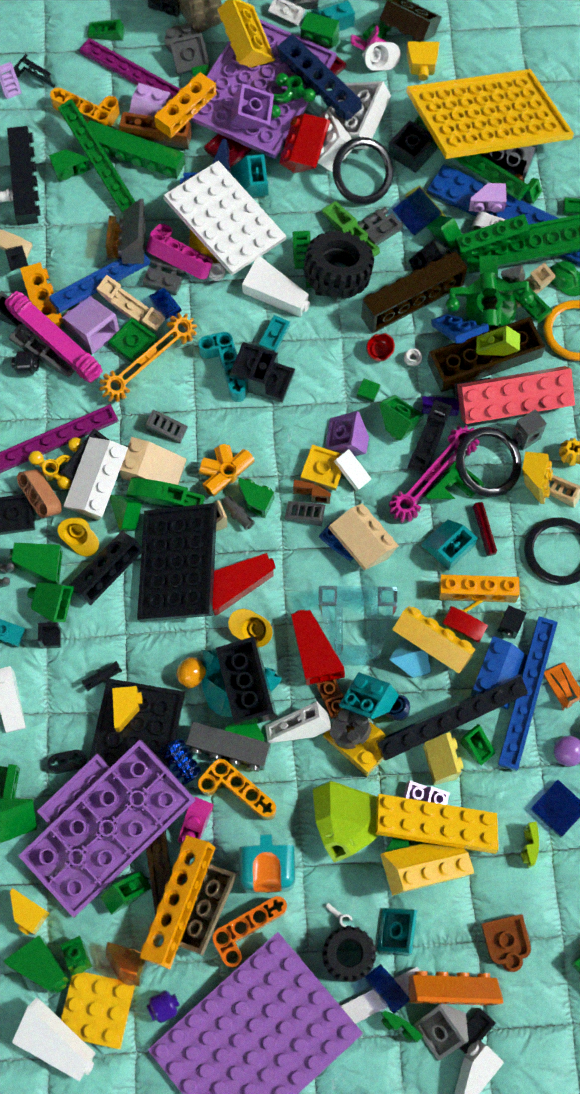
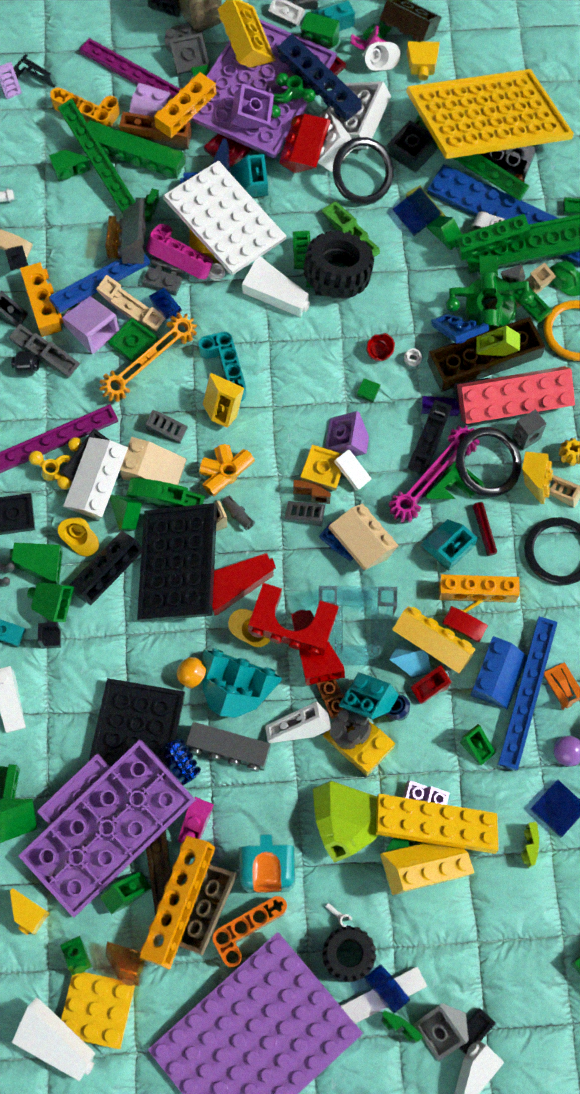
(22, 175): black brick -> none
(39, 493): nougat beam -> none
(39, 965): green slope -> none
(53, 336): dark pink arm -> none
(68, 766): black beam -> none
(101, 676): black pin -> none
(116, 32): green slope -> none
(125, 705): yellow slope -> none
(152, 202): none -> green plate
(163, 1006): dark purple head -> none
(222, 400): none -> yellow slope
(240, 792): light orange beam -> none
(246, 682): black slope -> none
(247, 730): green slope -> none
(256, 498): green slope -> none
(262, 372): black bracket -> none
(274, 333): teal plate -> none
(313, 638): none -> red arch
(383, 229): dark grey plate -> none
(397, 931): teal slope -> none
(399, 417): green slope -> none
(413, 292): dark brown brick -> none
(431, 252): black slope -> none
(431, 684): none -> red slope
(442, 759): light yellow slope -> none
(451, 717): black plate -> none
(454, 989): orange slope -> none
(489, 198): lavender slope -> none
(507, 941): dark orange plate -> none
(511, 622): black brick -> none
(533, 191): green plate -> none

